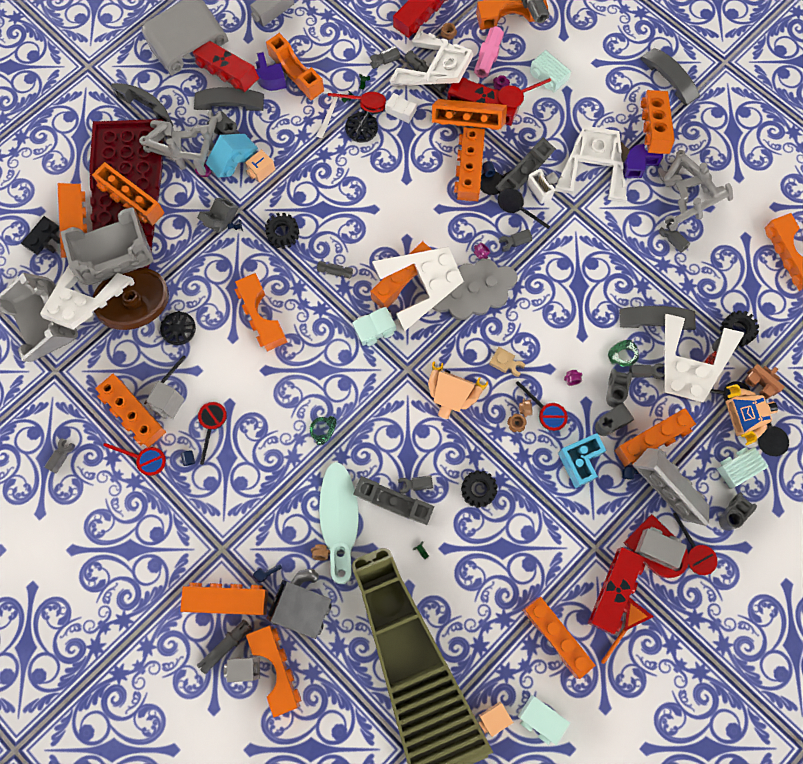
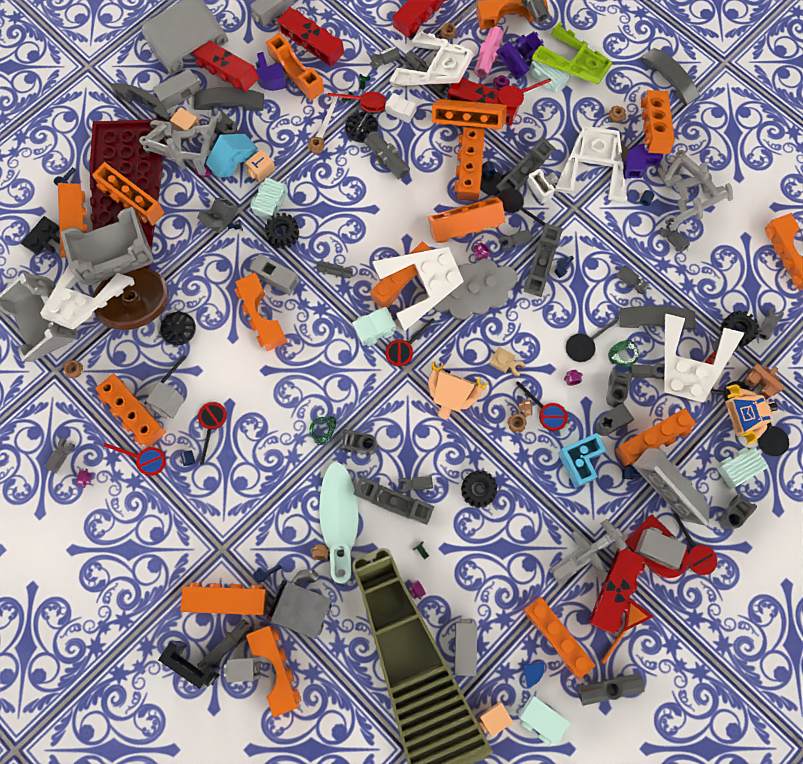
(59, 179): none -> dark blue hand
(70, 365): none -> medium nougat plate
(84, 478): none -> magenta plate
(172, 659): none -> black window
(177, 89): none -> light grey brick
(184, 121): none -> light nougat brick
(269, 198): none -> light aqua brick
(274, 274): none -> light grey brick
(310, 36): none -> red brick
(316, 149): none -> medium nougat plate
(354, 442): none -> dark grey piece
(387, 155): none -> dark grey piece
(400, 351): none -> piece
(417, 590): none -> magenta plate
(465, 648): none -> light grey brick
(466, 219): none -> orange brick
(526, 46): none -> dark purple tile
(533, 673): none -> blue tile
(543, 260): none -> dark grey slope
(561, 268): none -> dark blue hand
(582, 347): none -> black piece
(585, 65): none -> lime wing
(587, 553): none -> light grey piece
(614, 117): none -> medium nougat plate
(624, 686): none -> dark grey piece
(632, 279): none -> dark grey bar
(647, 198): none -> dark blue piece
(769, 324): none -> flat silver bar

